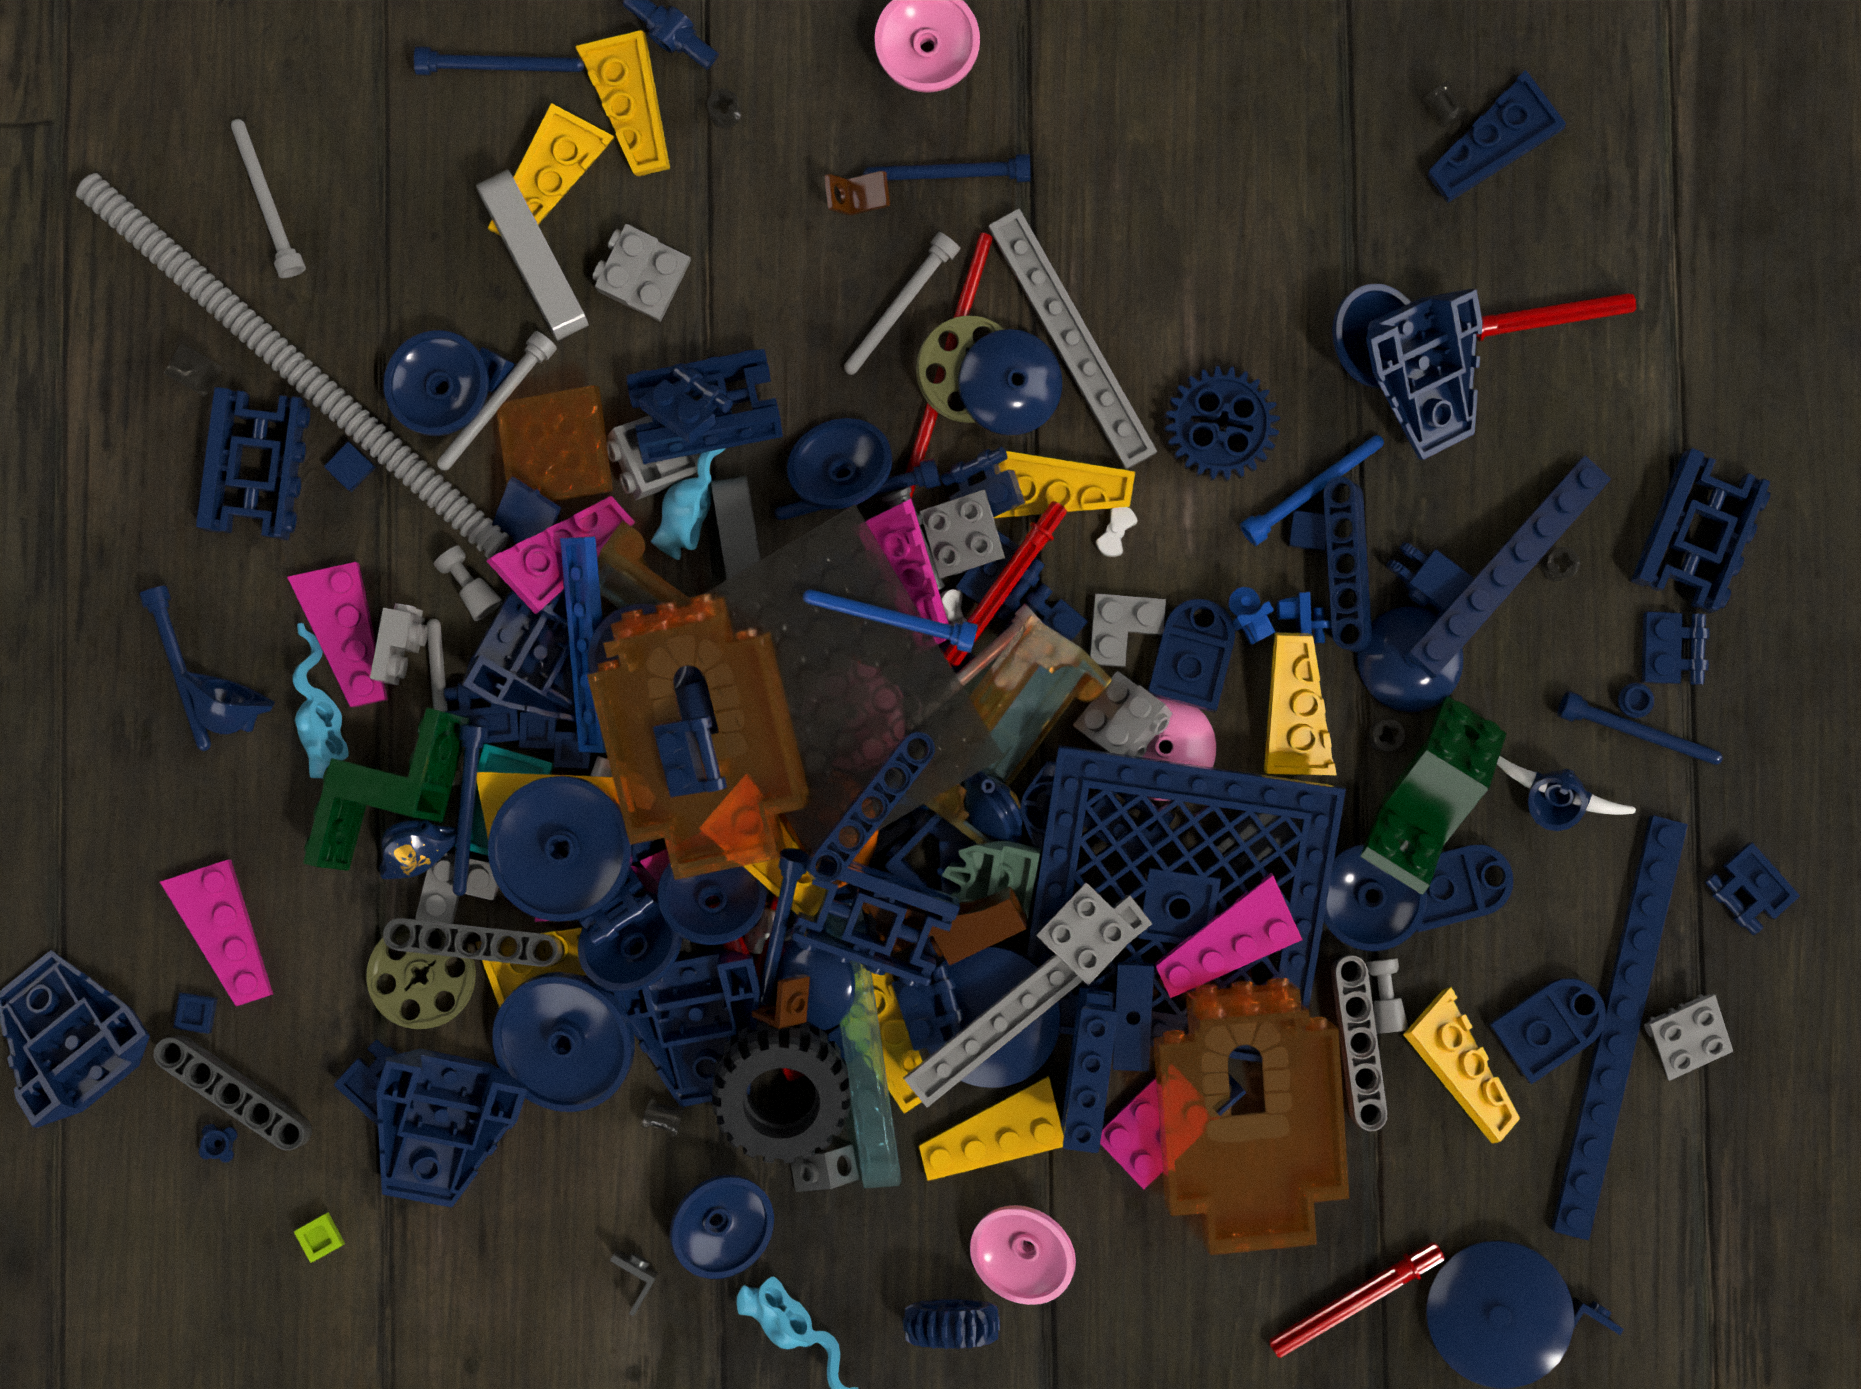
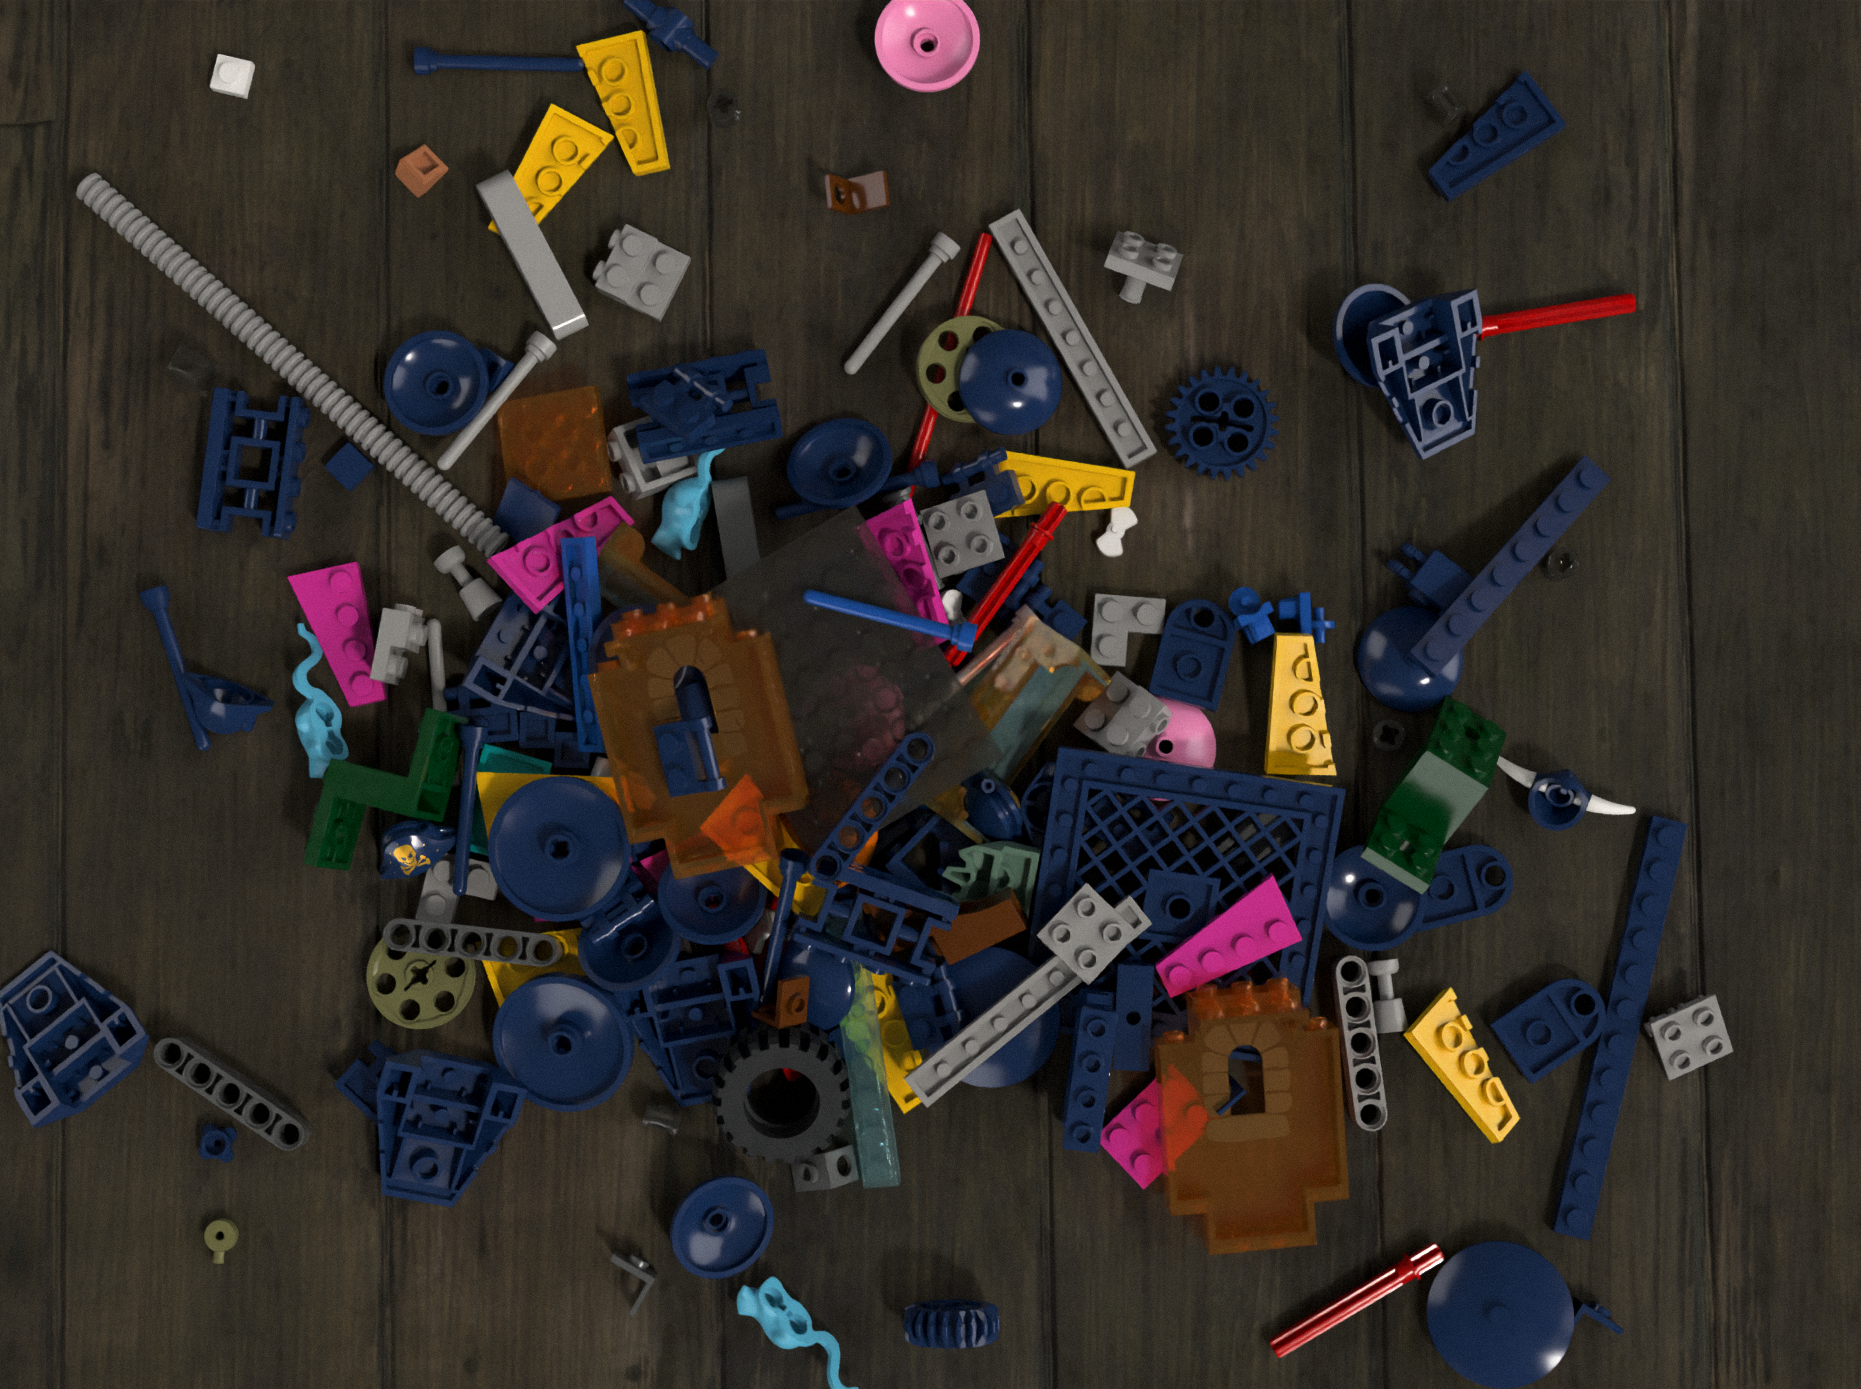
(195, 1012): dark blue tile -> none
(218, 1244): none -> olive piece
(220, 924): dark pink wing -> none
(232, 76): none -> white plate
(287, 262): light grey piece -> none
(319, 1237): lime plate -> none
(420, 170): none -> nougat slope
(1006, 1131): yellow wing -> none
(1013, 1266): bright pink dish -> none
(1016, 168): dark blue piece -> none
(1142, 264): none -> light grey plate
(1258, 527): blue piece -> none
(1307, 531): dark blue tile -> none
(1357, 578): dark blue beam -> none
(1574, 707): dark blue piece -> none
(1635, 700): dark blue plate -> none
(1663, 646): dark blue plate -> none
(1672, 520): dark blue fence -> none
(1760, 881): dark blue plate -> none

